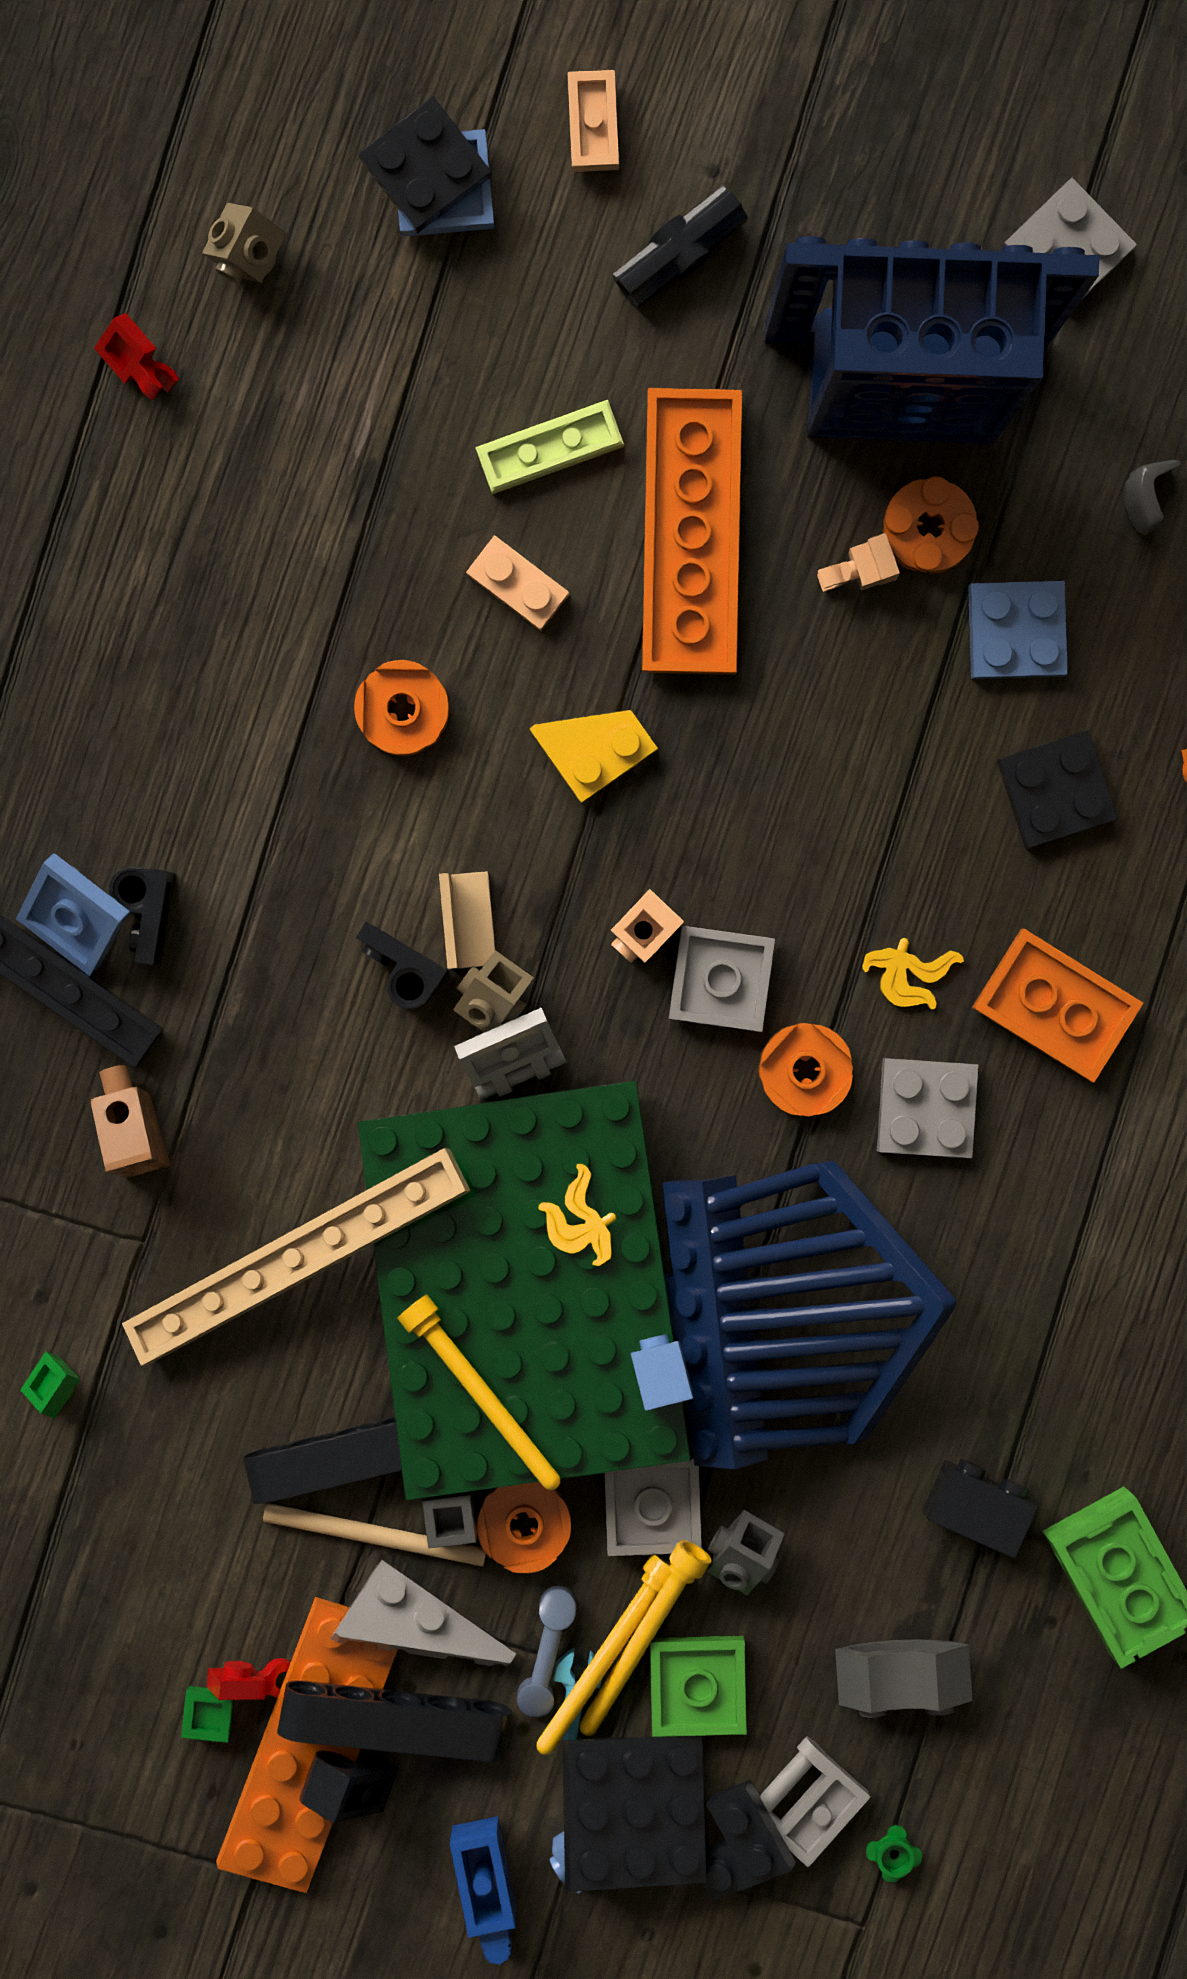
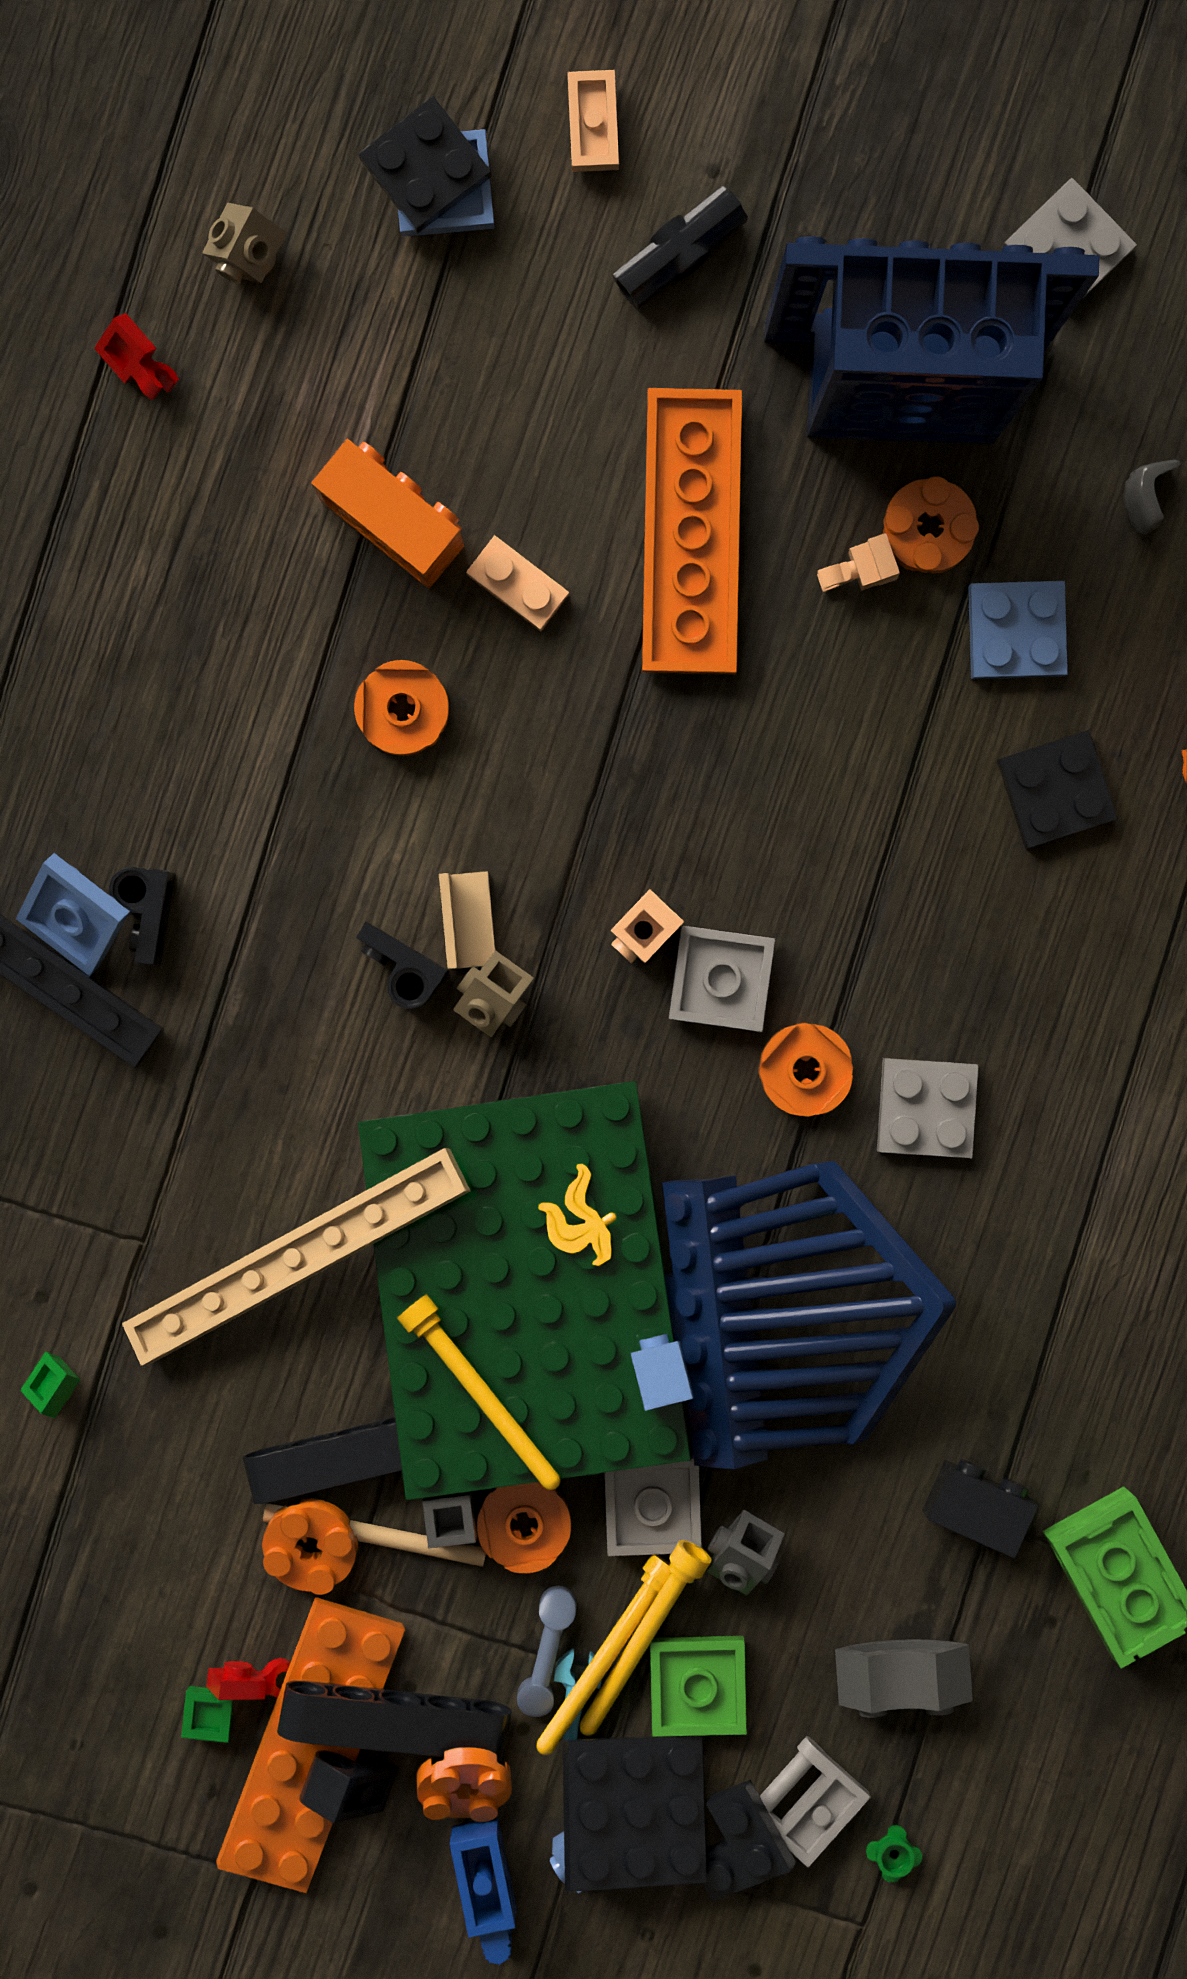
(136, 1143): medium nougat torso -> none
(306, 1570): none -> orange plate
(389, 511): none -> orange brick
(405, 1616): light grey wing -> none
(464, 1785): none -> orange plate
(510, 1054): light grey plate -> none
(549, 447): yellowish green tile -> none
(594, 749): yellow wing -> none
(894, 980): yellow piece -> none
(1057, 1005): orange plate -> none

